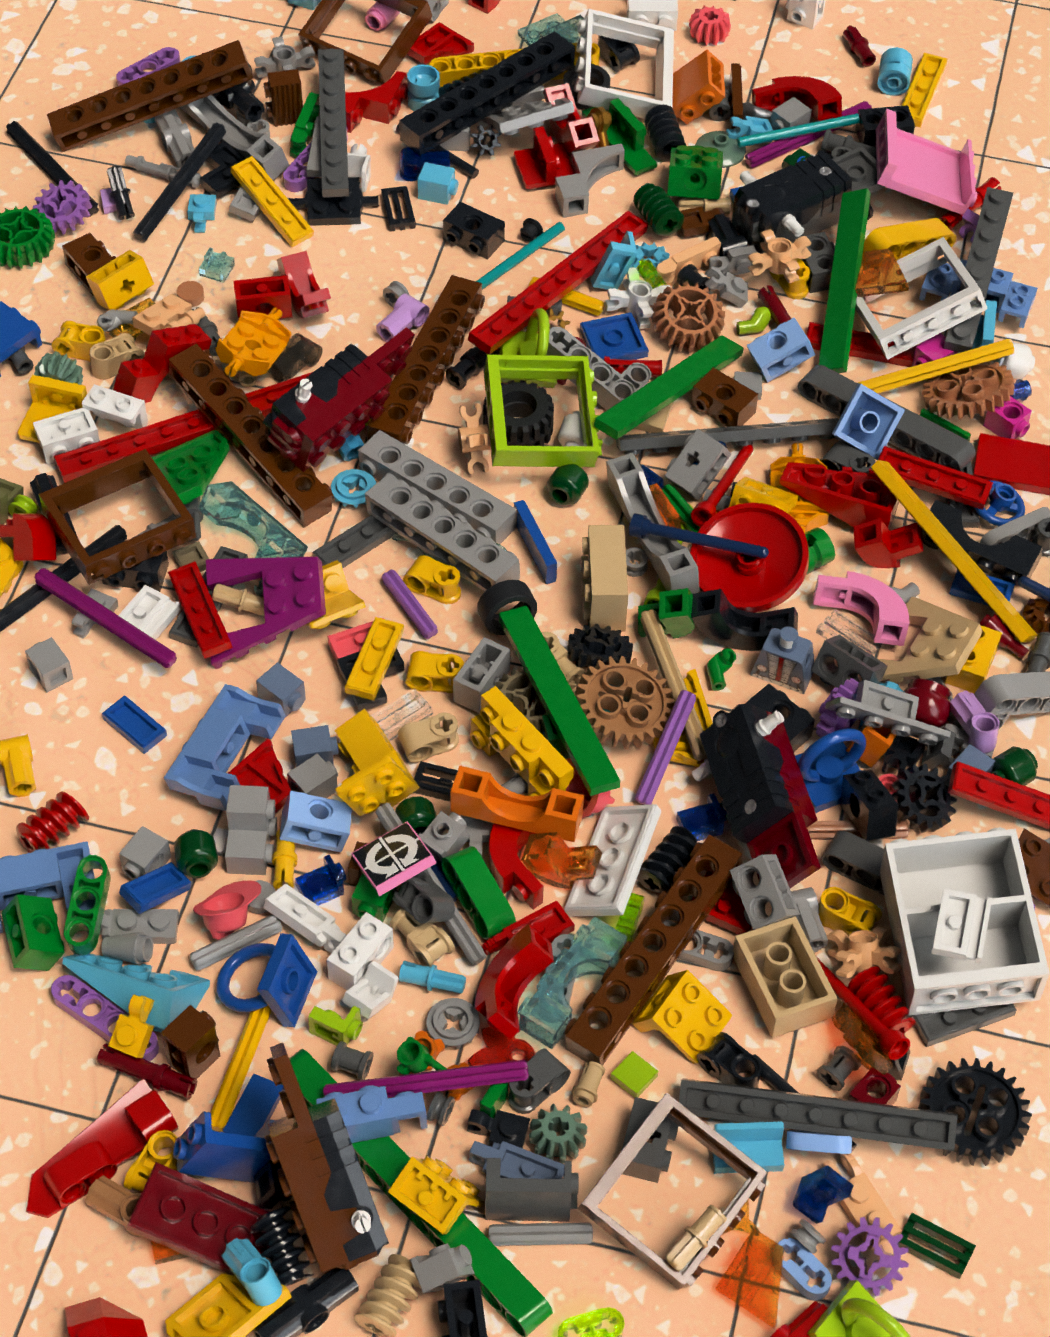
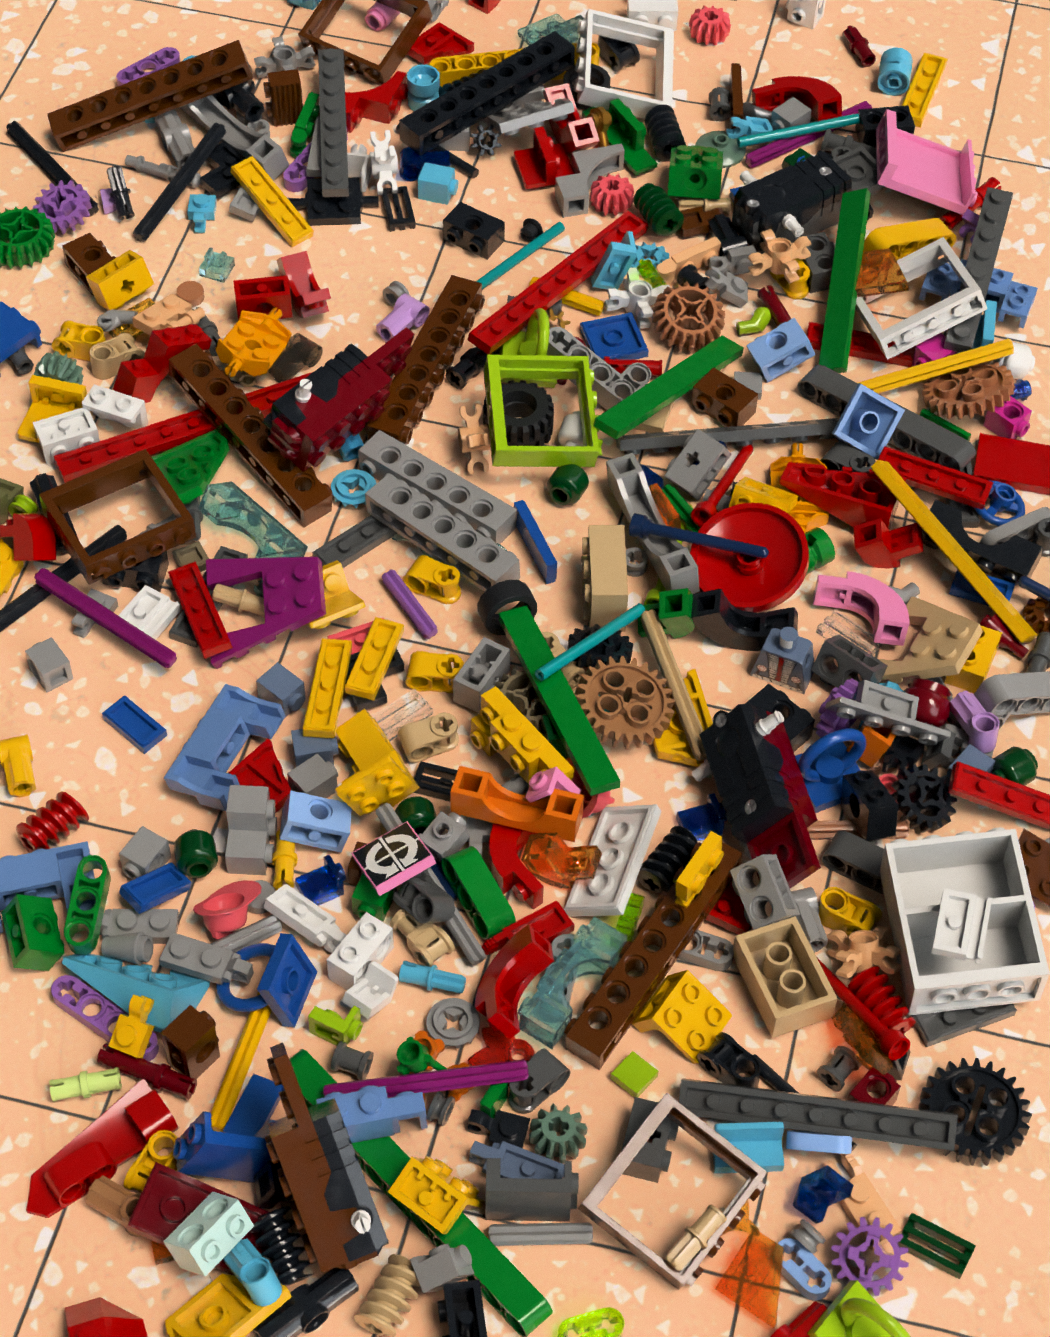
(85, 1084): none -> yellowish green pin
(204, 960): none -> light grey hinge
(208, 1233): none -> light aqua brick
(327, 688): none -> yellow tile
(383, 162): none -> white pin
(543, 784): none -> bright pink bracket
(586, 1091): tan pin -> none
(589, 642): none -> teal piece
(611, 194): none -> coral gear
(665, 747): medium lavender axle -> none
(698, 86): orange brick -> none
(698, 869): none -> yellow plate
(719, 666): green arm -> none

